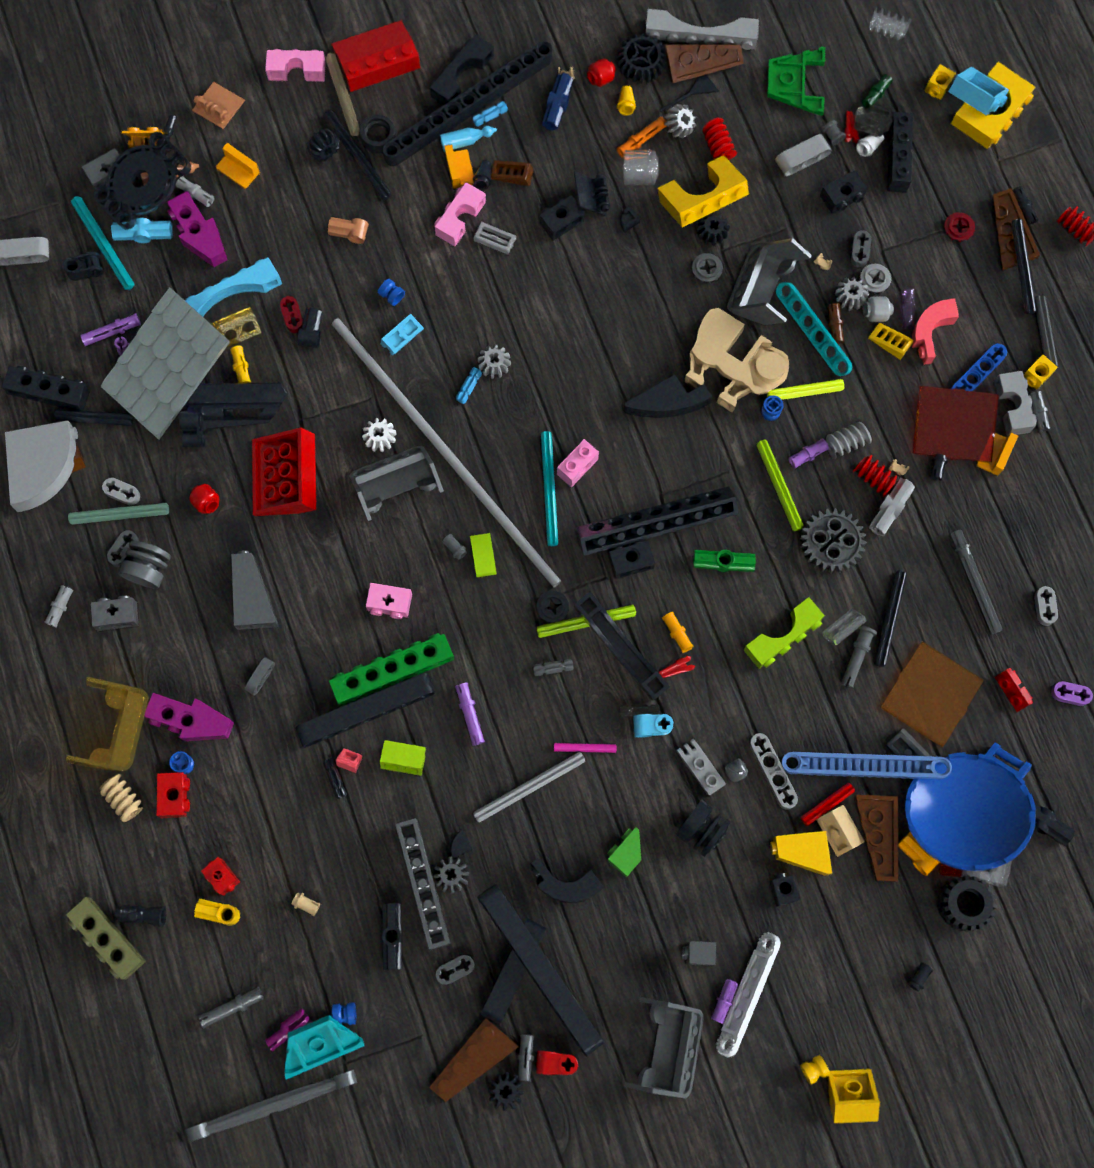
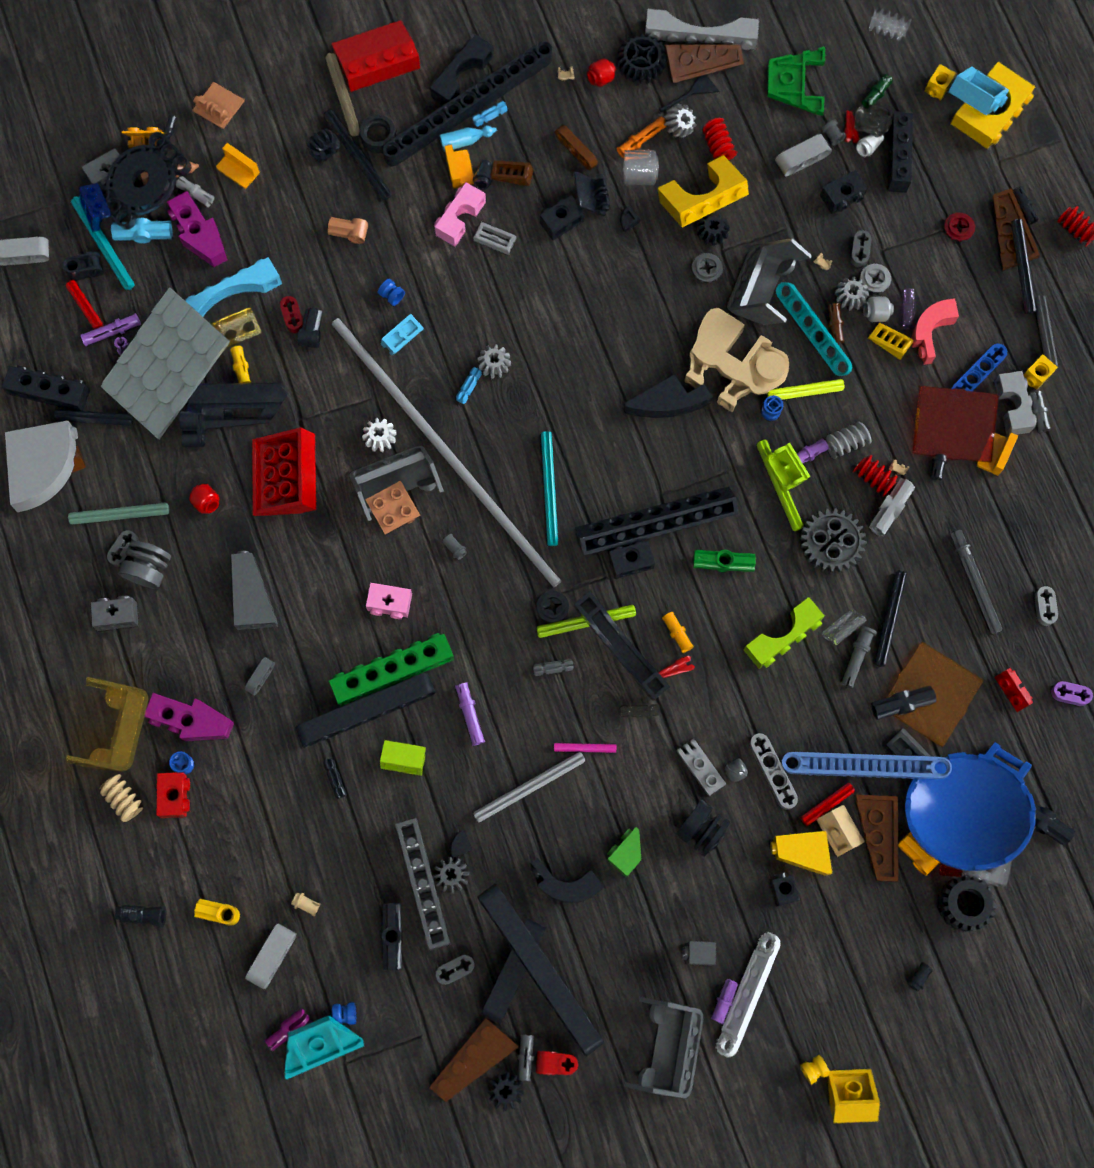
(58, 606): light grey pin -> none
(84, 305): none -> red axle
(93, 205): none -> clear blue bracket
(103, 925): olive brick -> none
(123, 487): light grey beam -> none
(222, 884): red head -> none
(240, 1002): dark grey pin -> none
(265, 1107): dark grey piece -> none
(271, 956): none -> light grey beam
(282, 61): bright pink arch -> none
(349, 760): coral slope -> none
(392, 507): none -> nougat hinge
(483, 555): lime slope -> none
(557, 101): dark blue piece -> none
(576, 147): none -> reddish brown beam
(577, 463): bright pink brick -> none
(626, 102): yellow cone -> none
(647, 725): medium azure piece -> none
(787, 467): none -> lime hinge
(903, 702): none -> black piece

